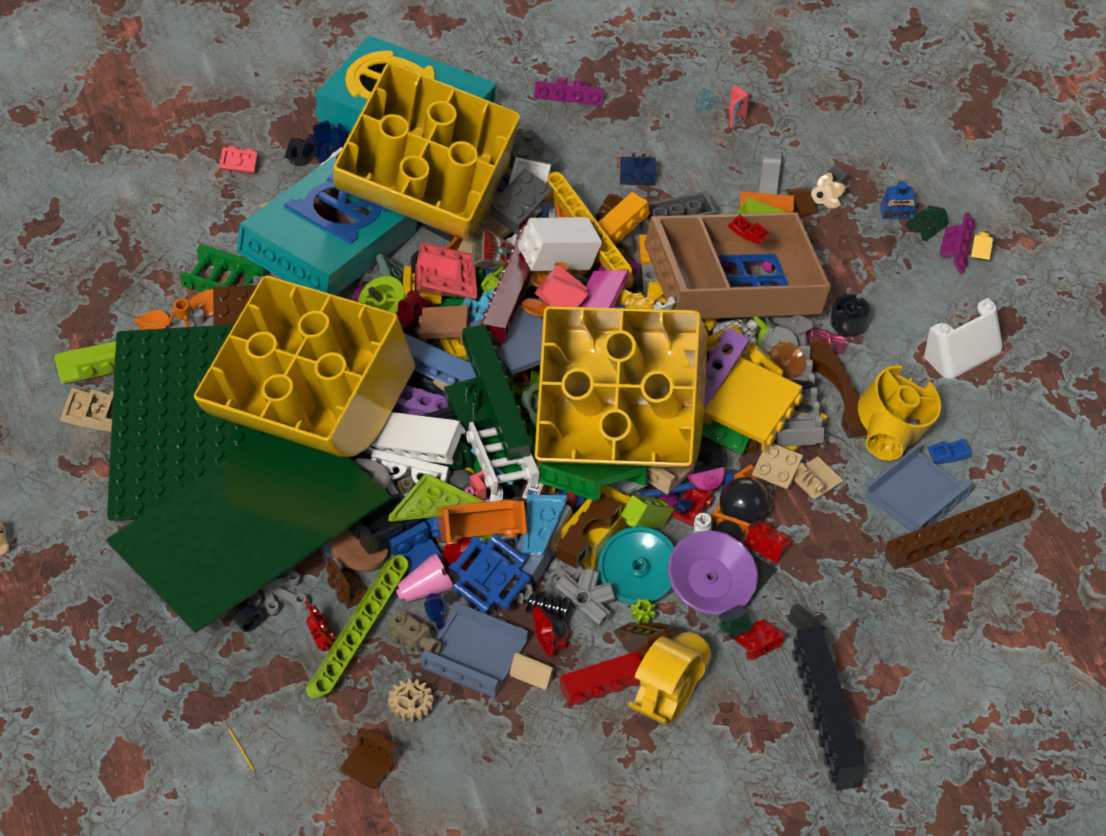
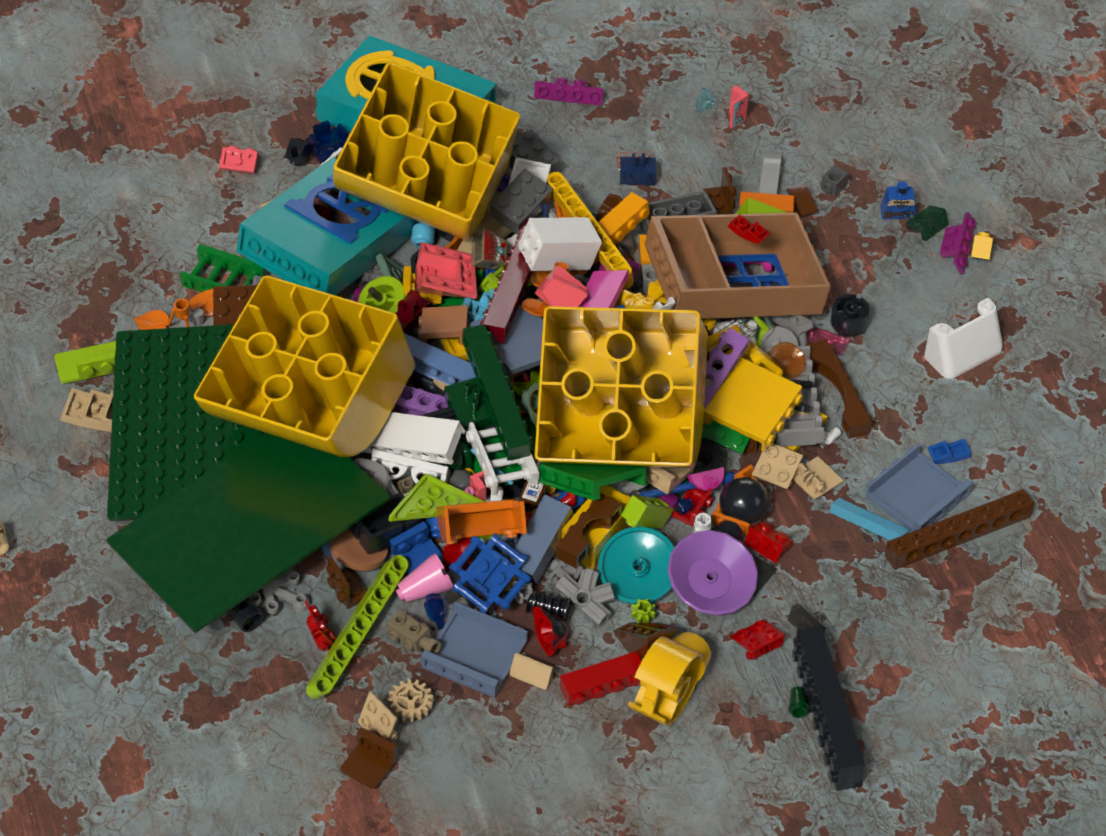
(241, 749): piece -> none
(378, 718): none -> tan hinge
(422, 233): none -> medium azure head
(541, 521): dark azure wing -> none
(723, 196): none -> reddish brown bracket
(734, 621): clear green brick -> none
(797, 704): none -> dark green cone
(830, 189): tan plate -> none
(830, 436): none -> white arm
(867, 519): none -> medium azure slope
(886, 407): yellow animal -> none

